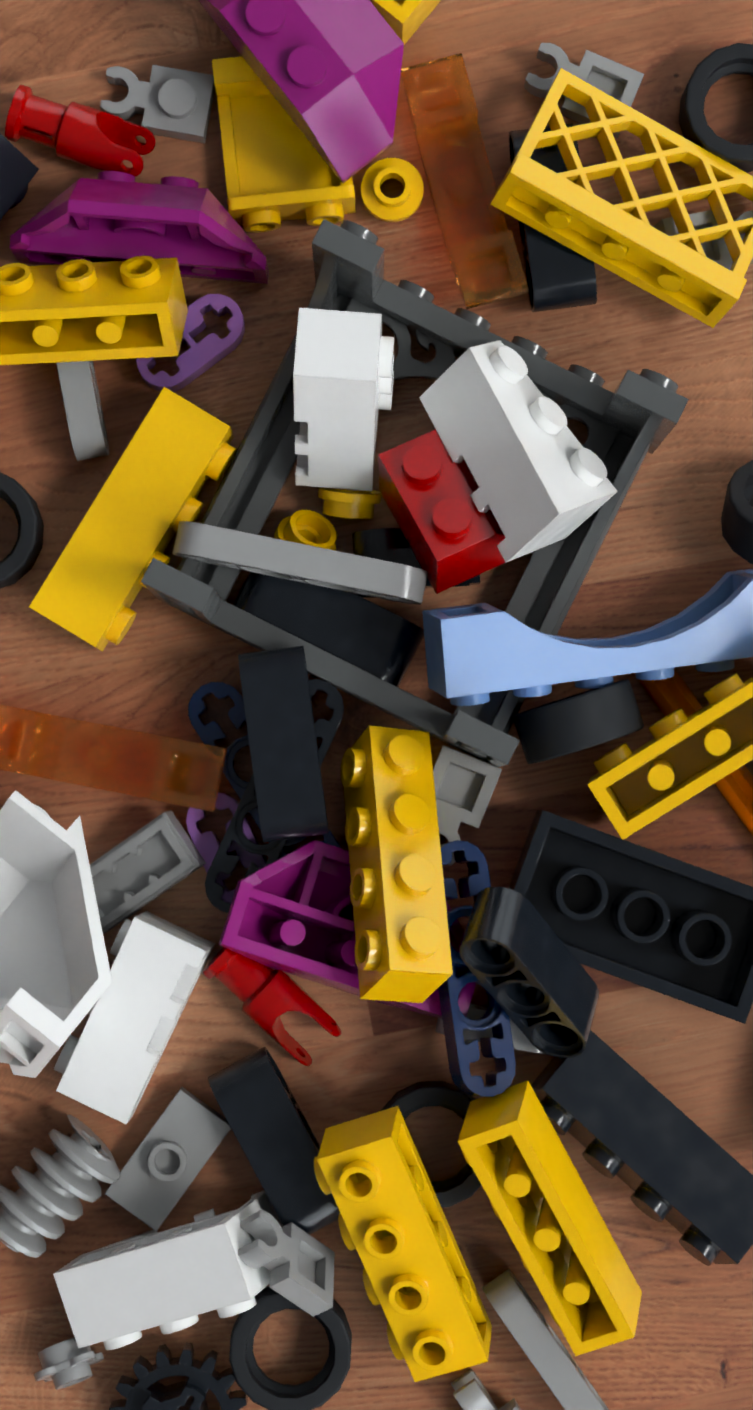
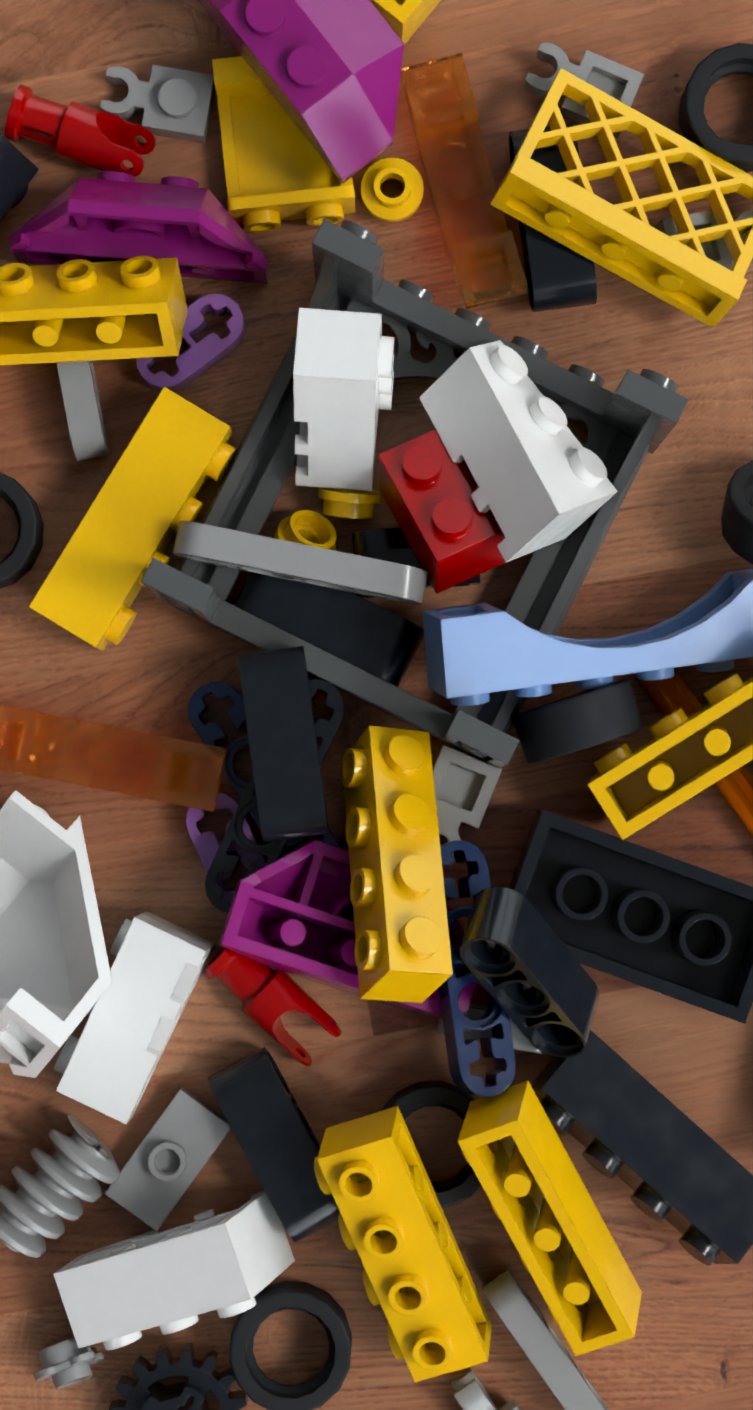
(142, 868): light grey plate -> none
(297, 1262): light grey plate -> none

